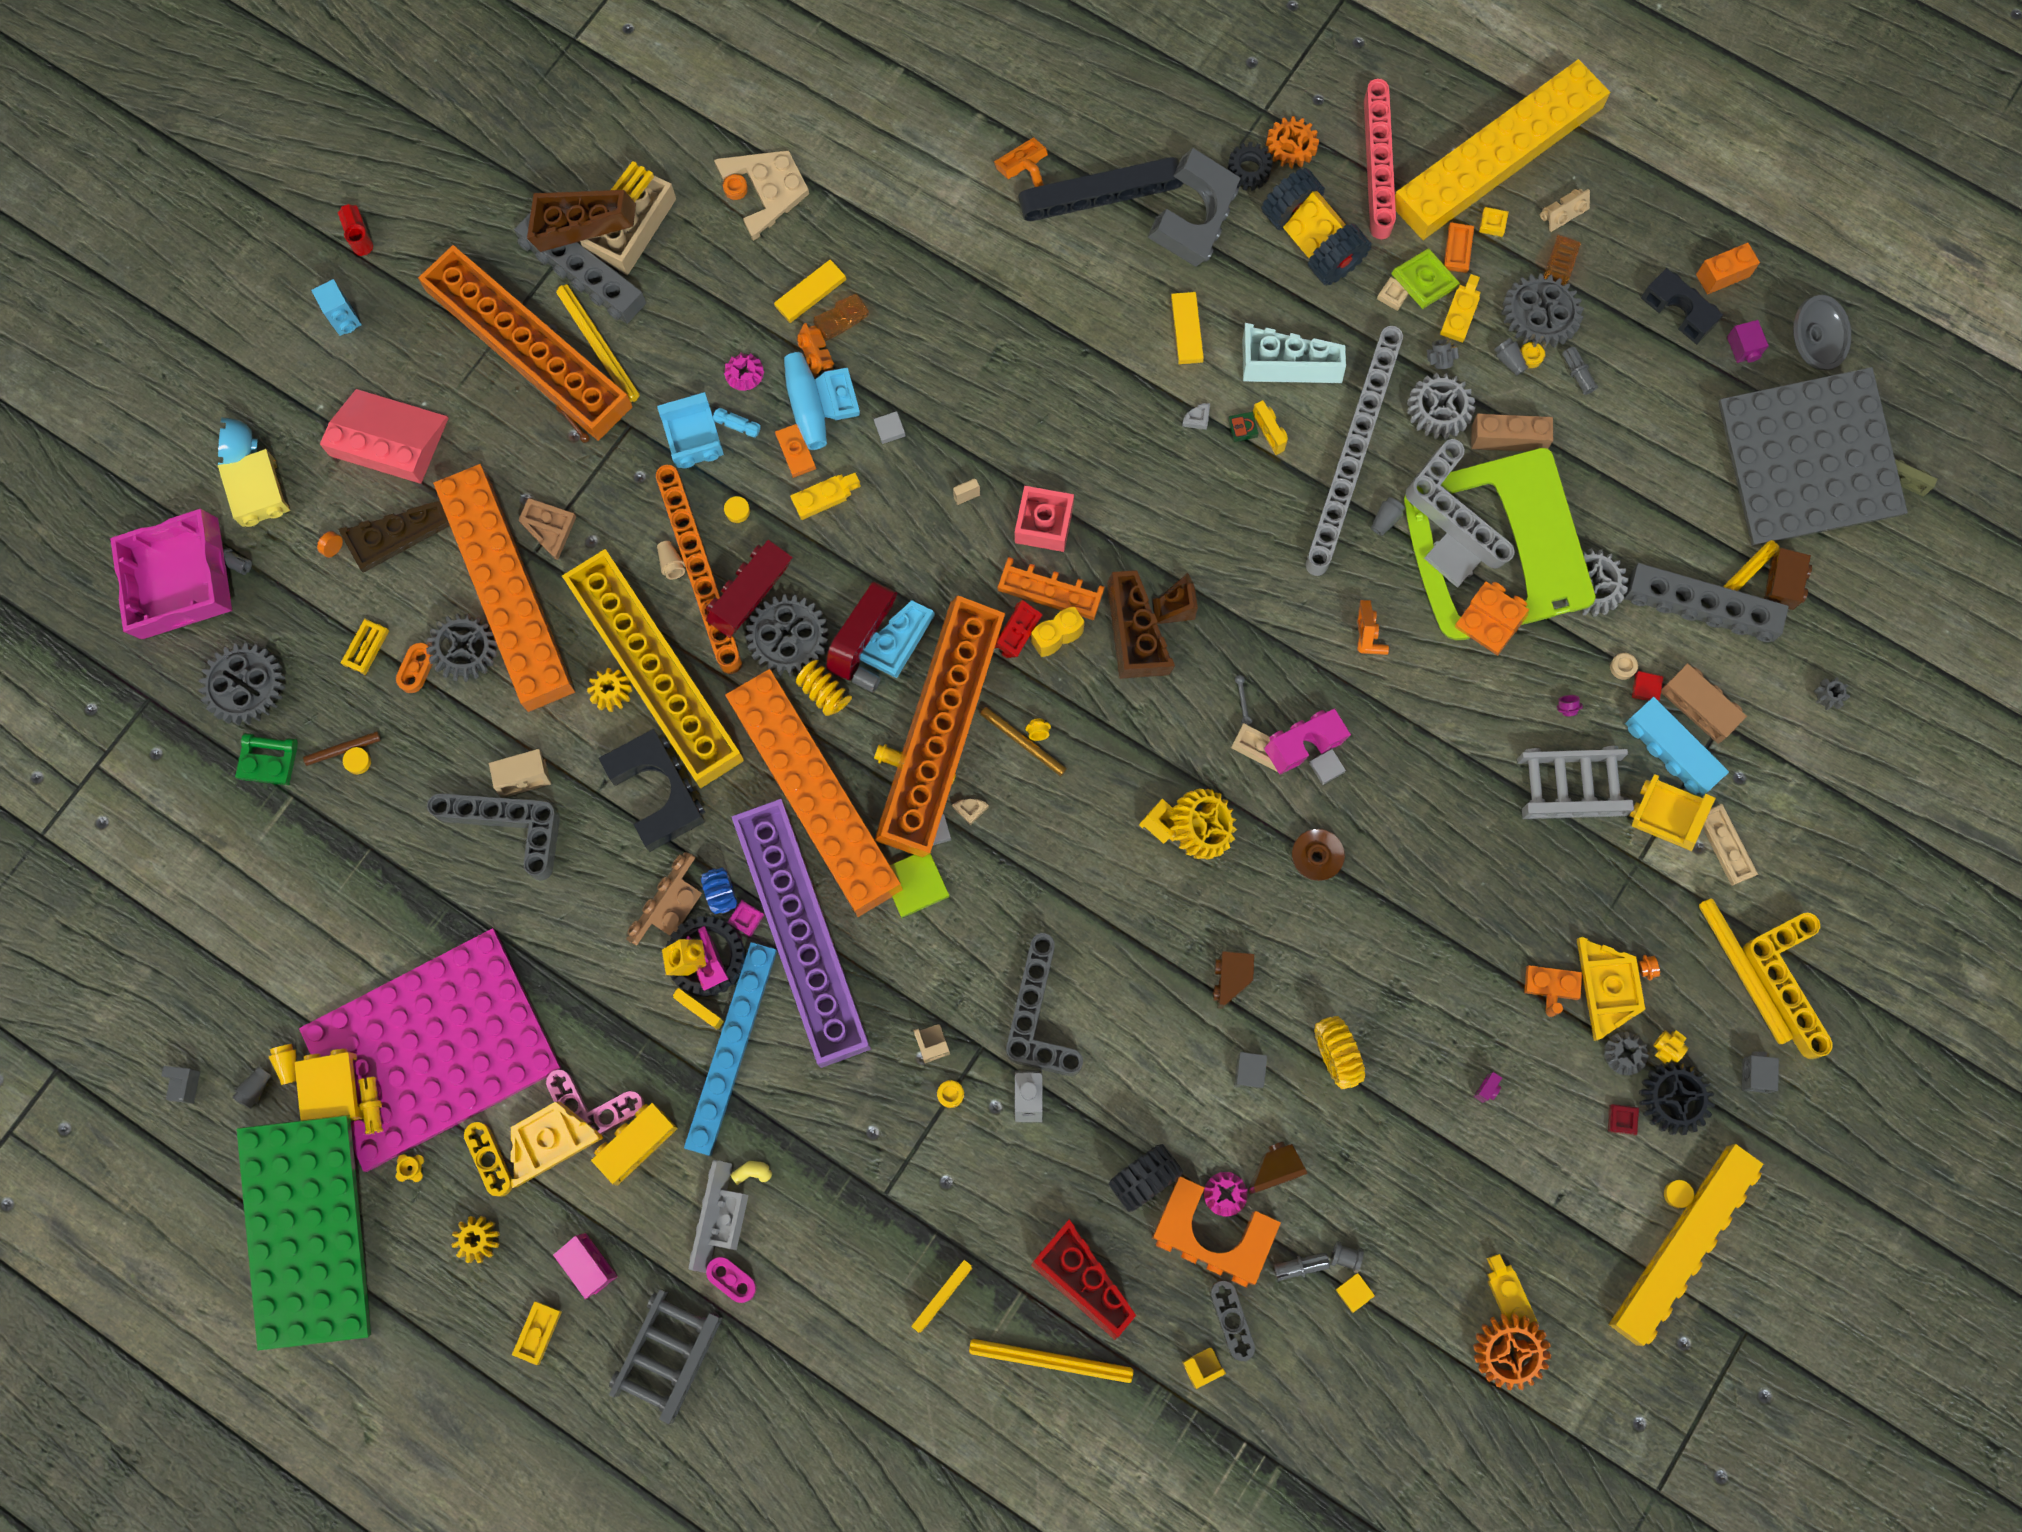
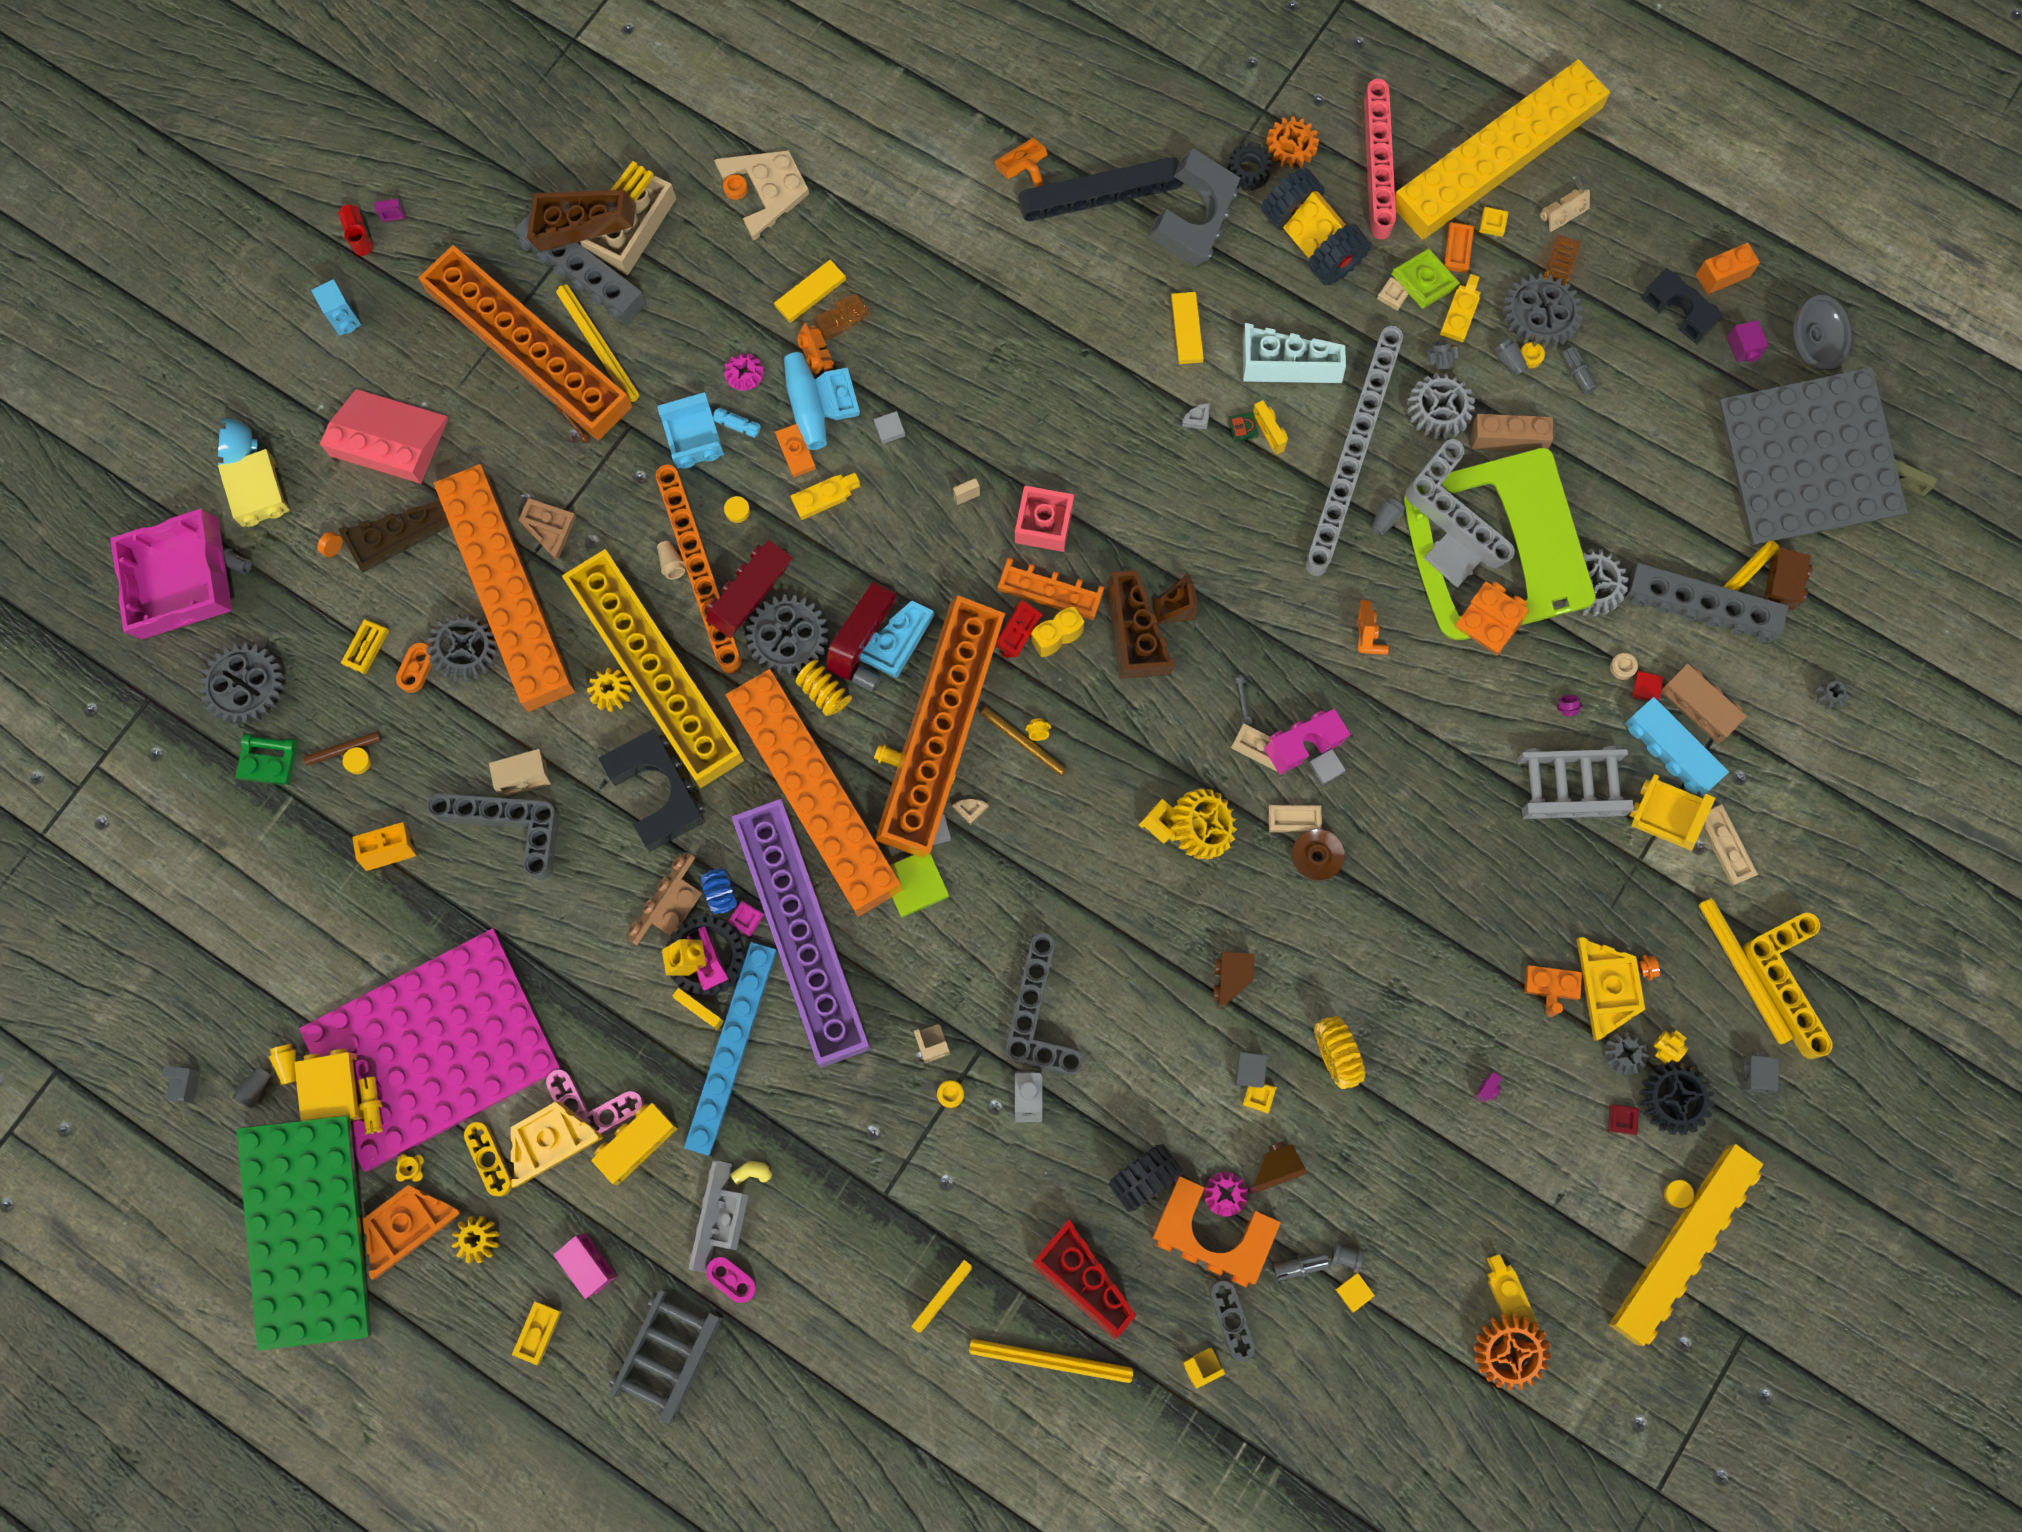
(384, 846): none -> light orange hinge
(390, 210): none -> magenta tile
(403, 1226): none -> orange wing
(1259, 1098): none -> yellow tile
(1294, 818): none -> tan tile

